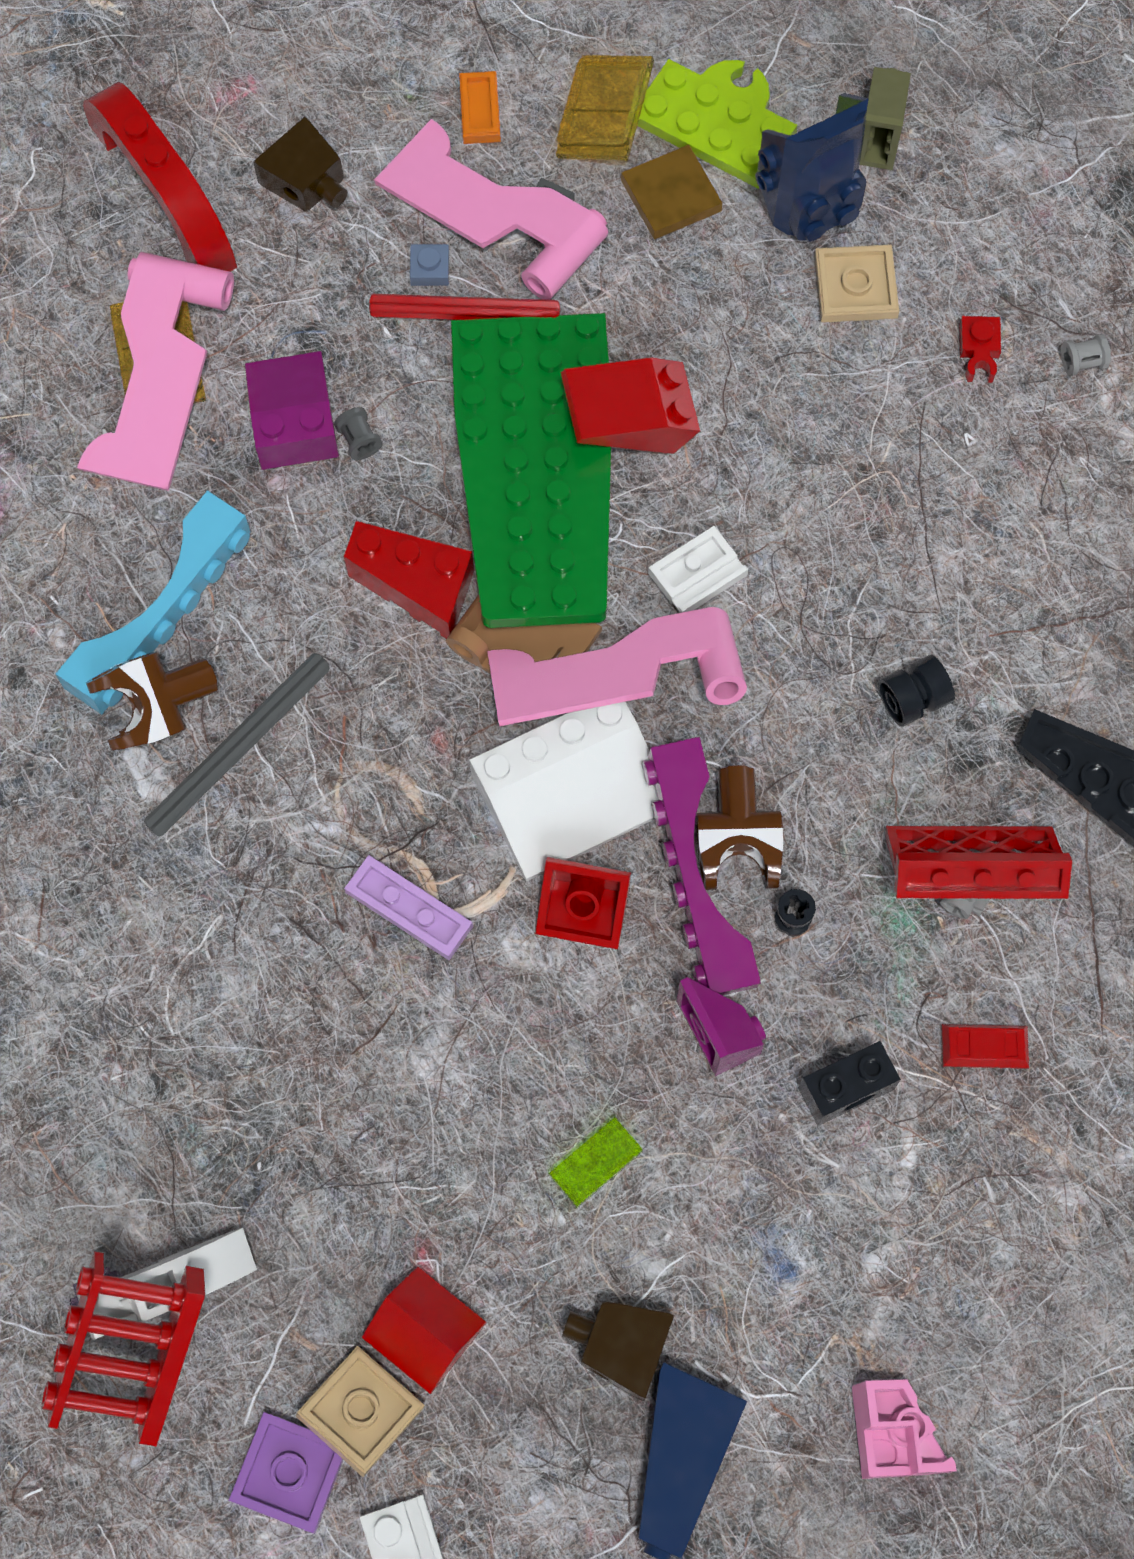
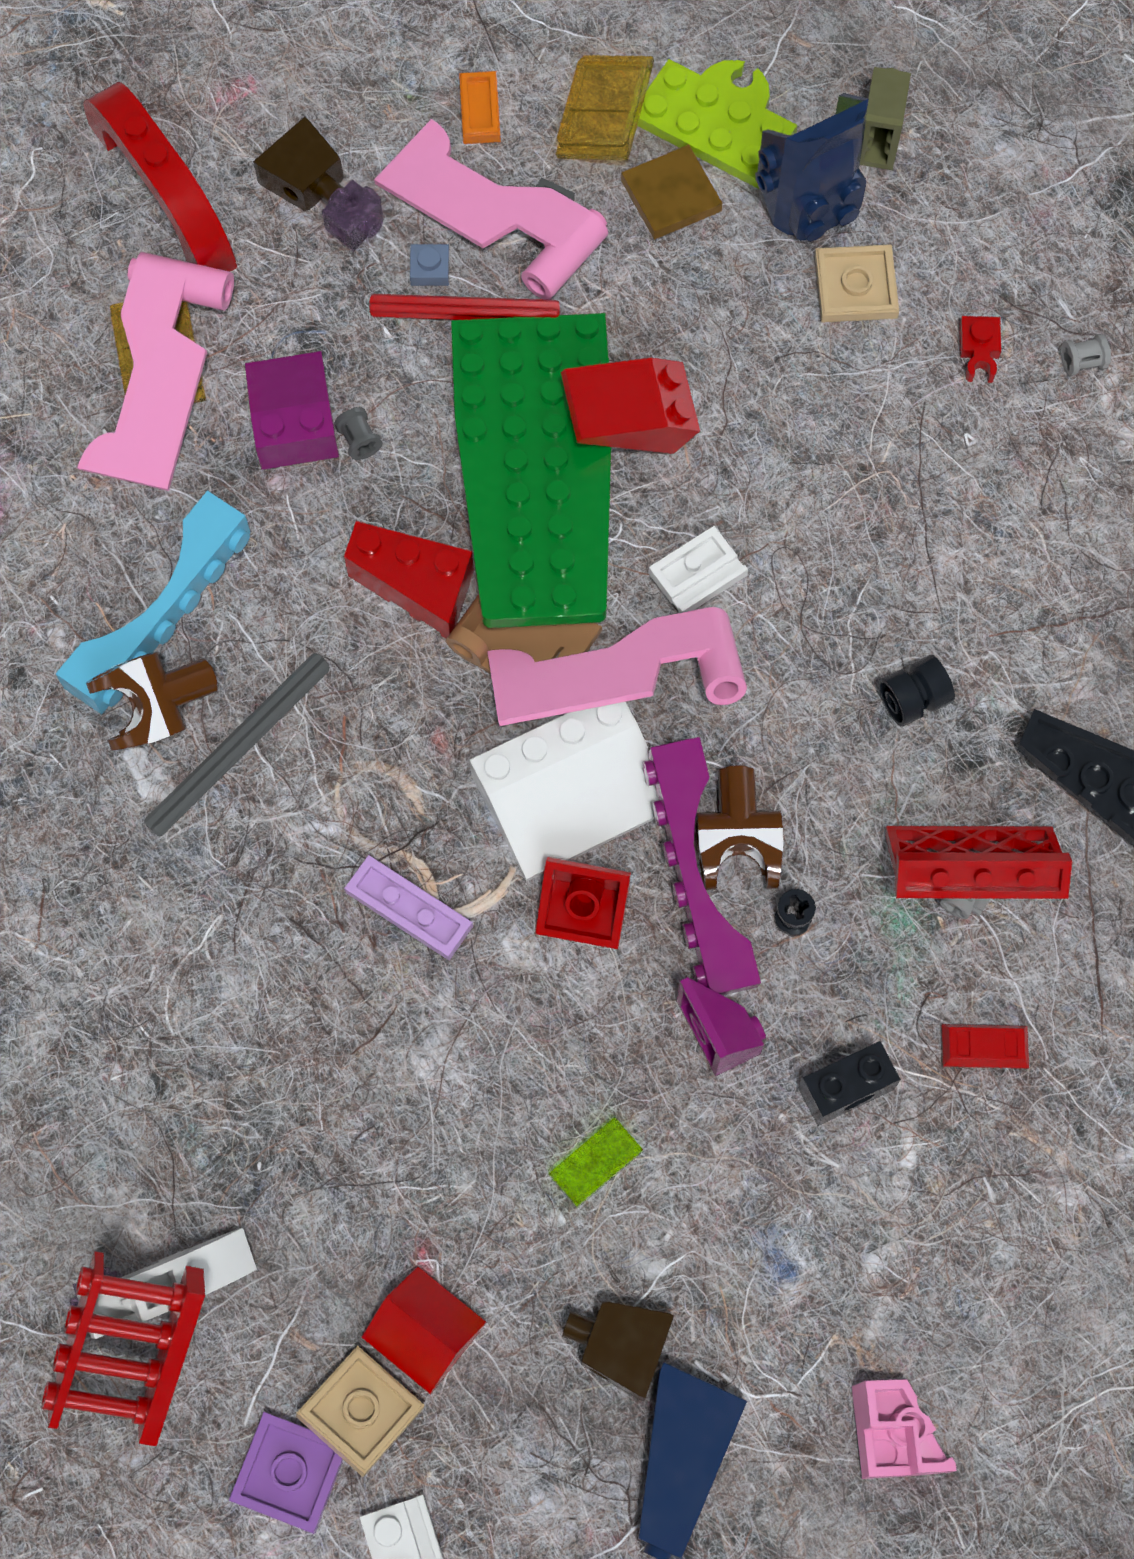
(353, 214): none -> clear purple brick

